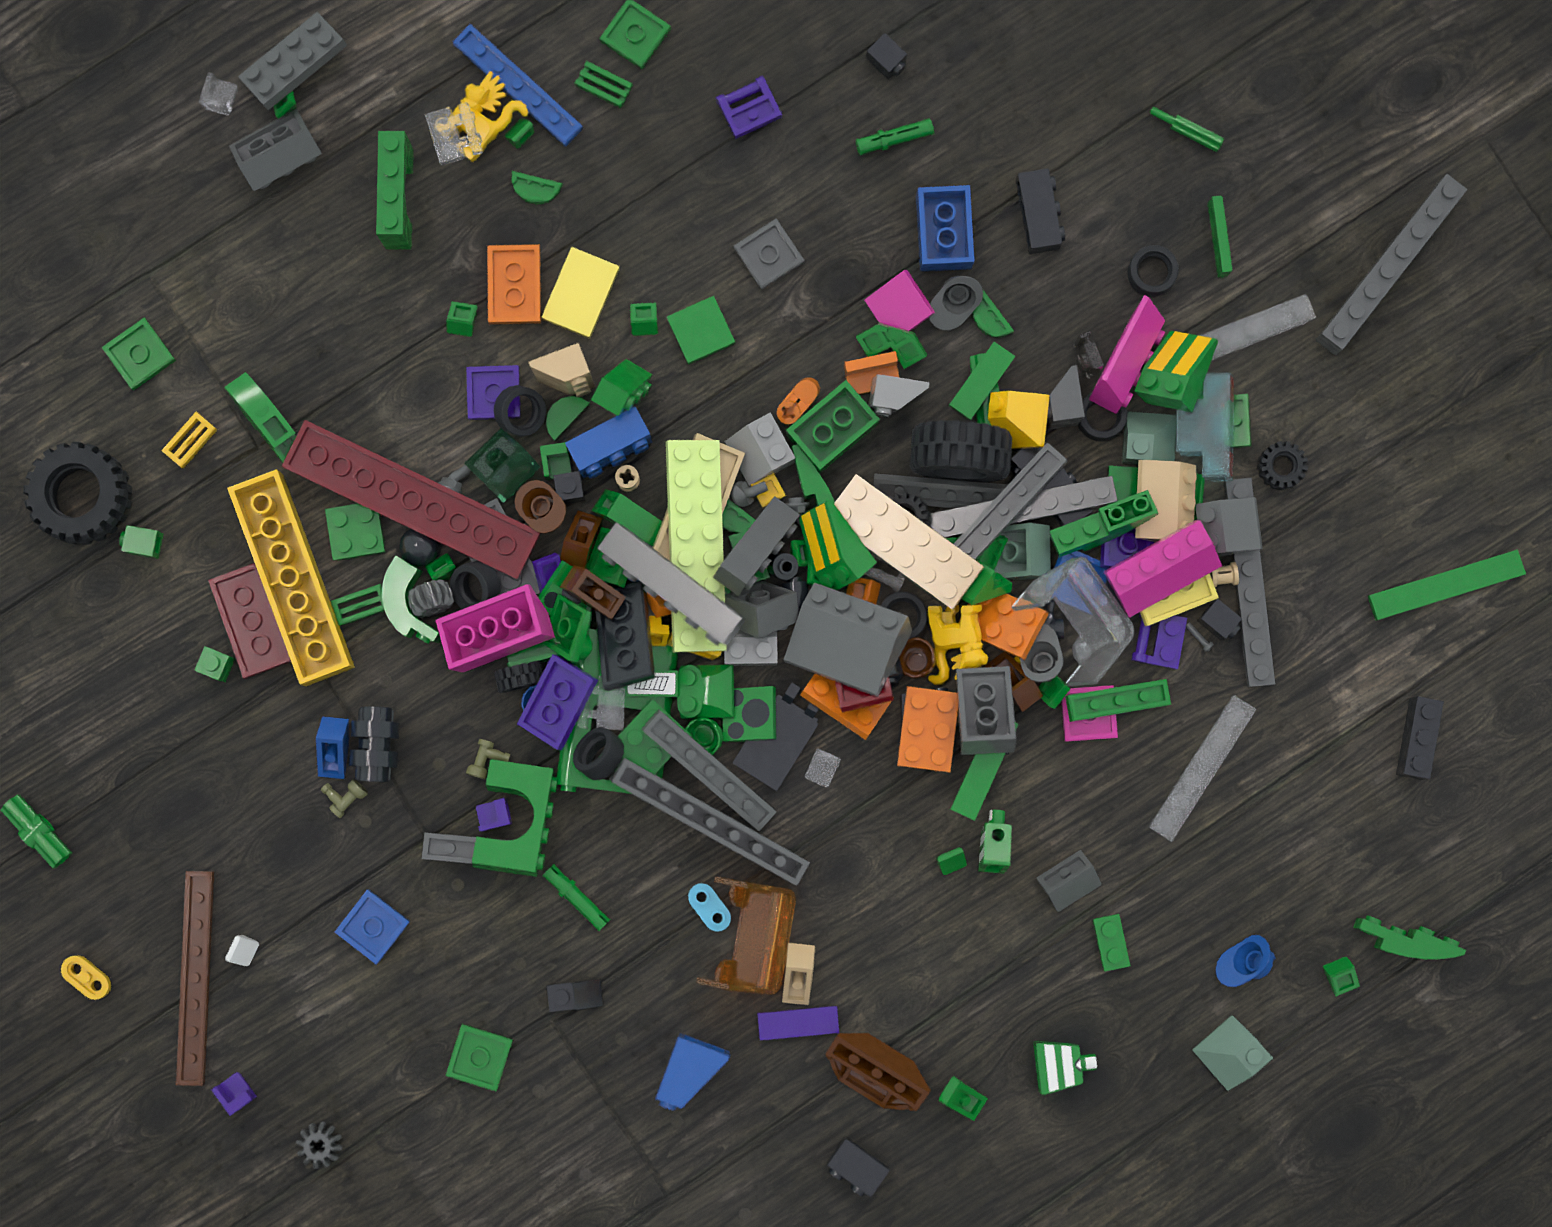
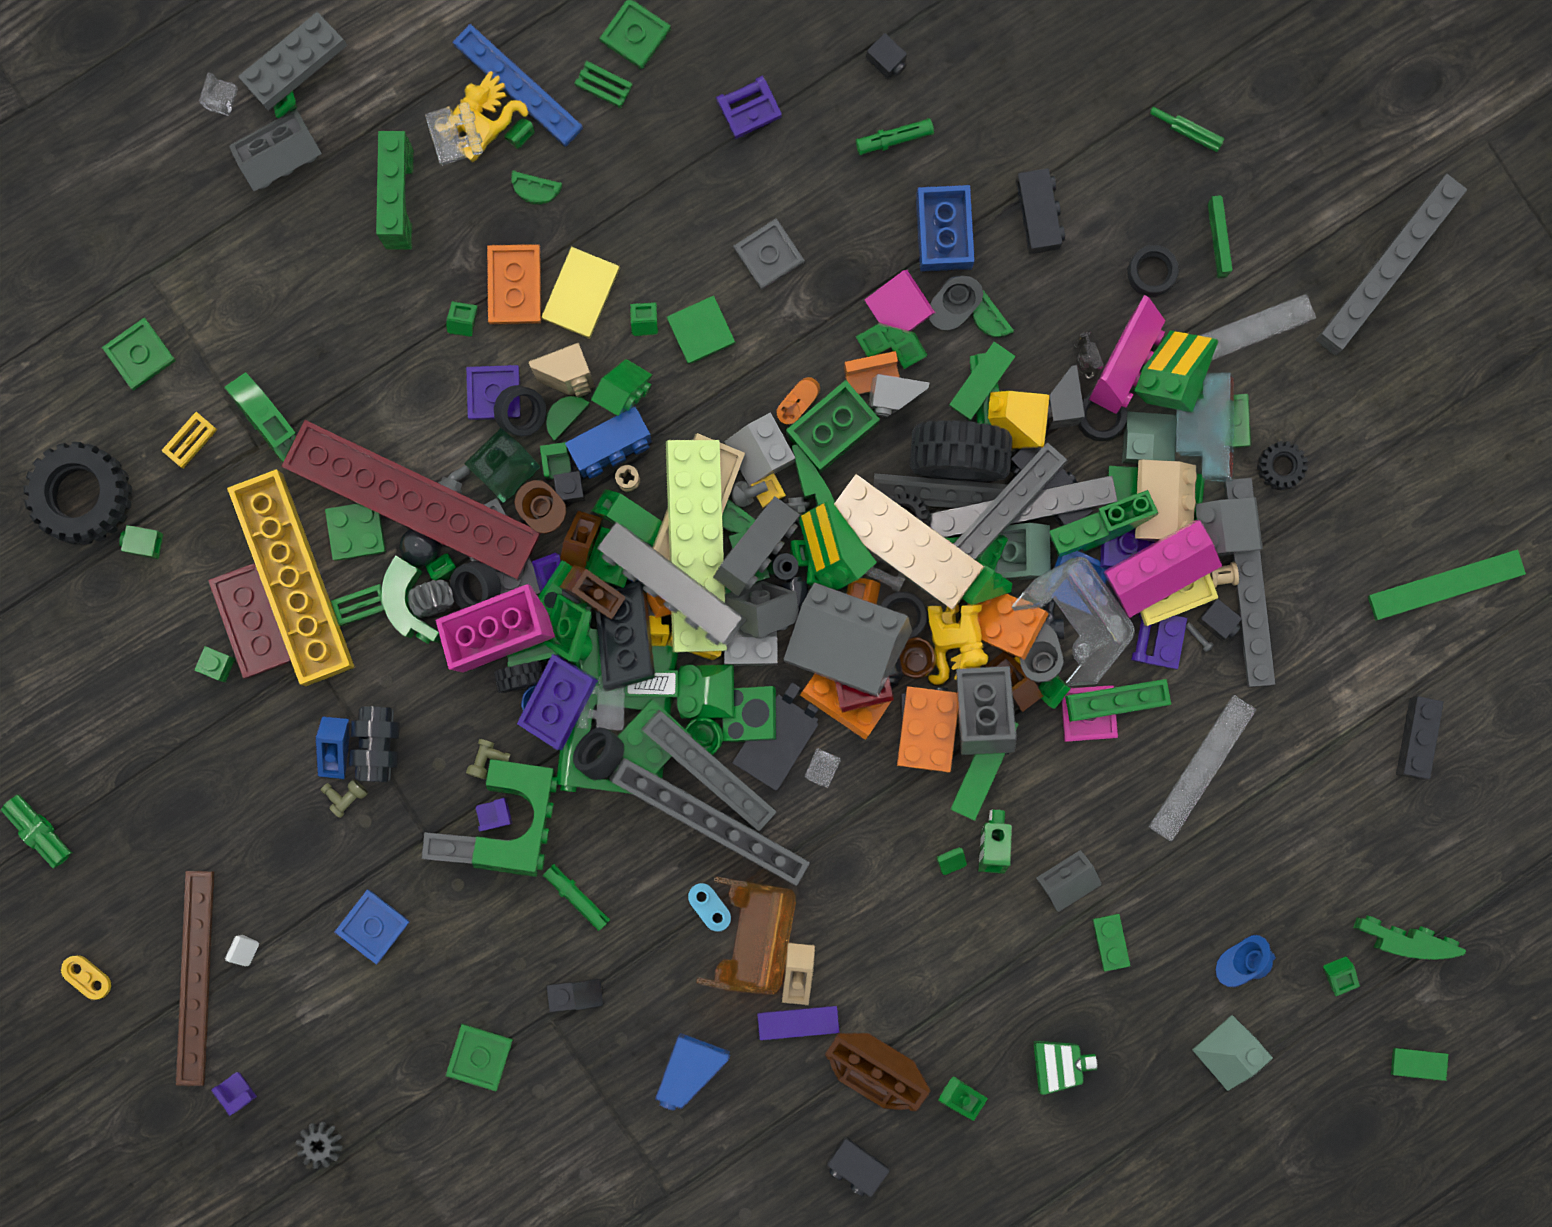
(1419, 1064): none -> green tile

